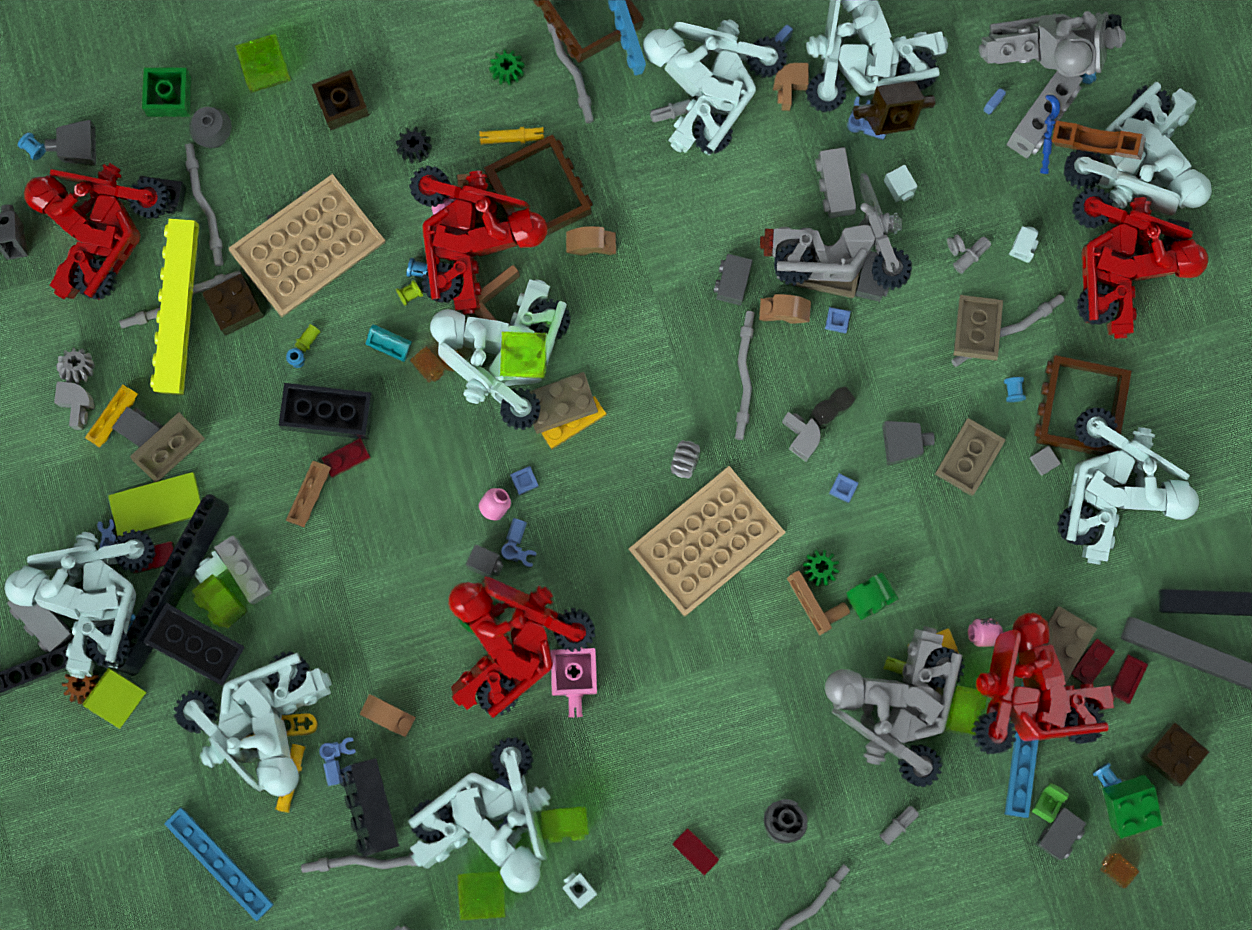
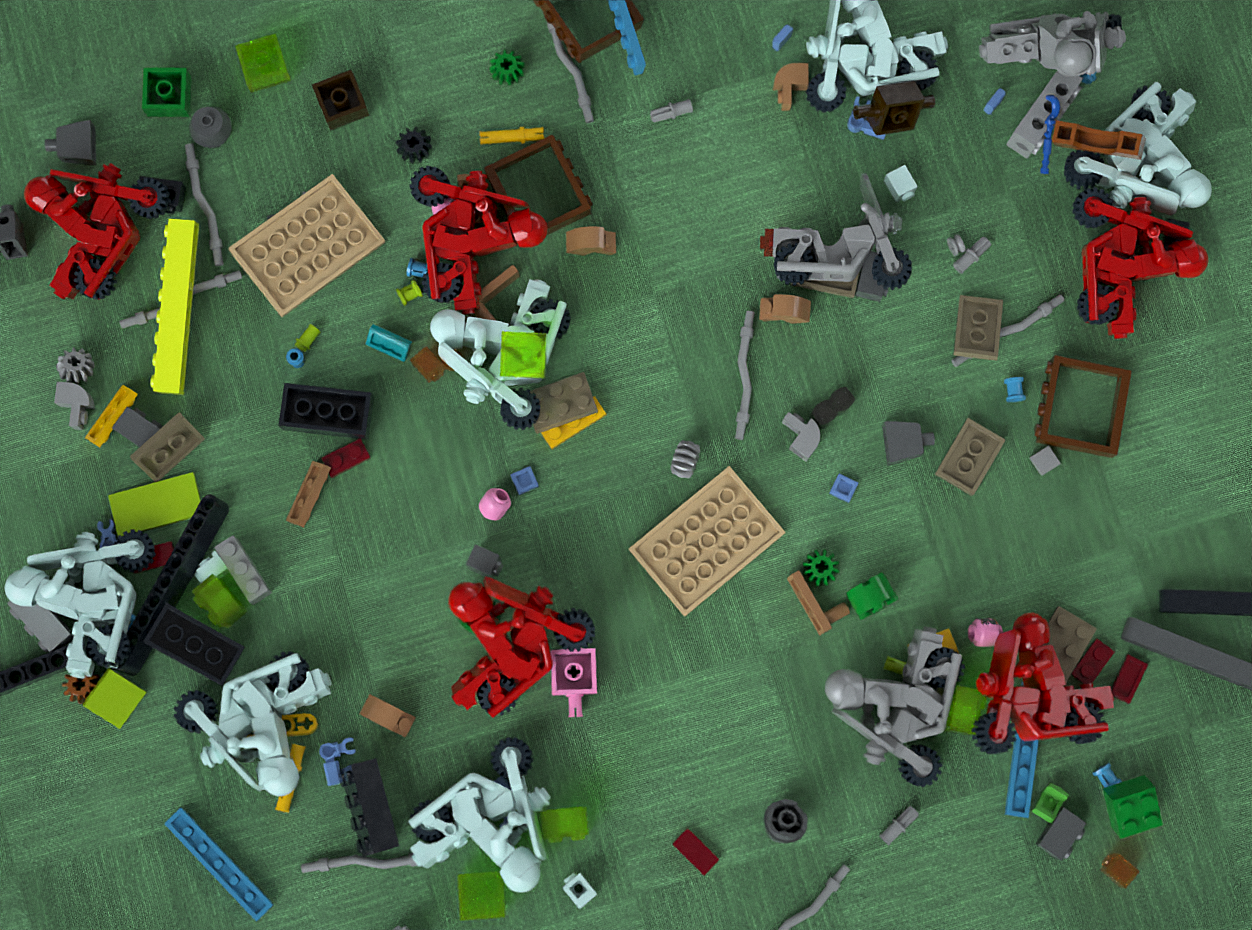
(32, 146): dark azure bush -> none
(233, 304): dark brown brick -> none
(510, 550): medium blue bar -> none
(722, 89): light aqua piece -> none
(733, 280): dark grey brick -> none
(835, 183): light grey brick -> none
(837, 320): medium blue tile -> none
(1025, 244): light aqua brick -> none
(1095, 481): light aqua piece -> none
(1175, 754): dark brown brick -> none

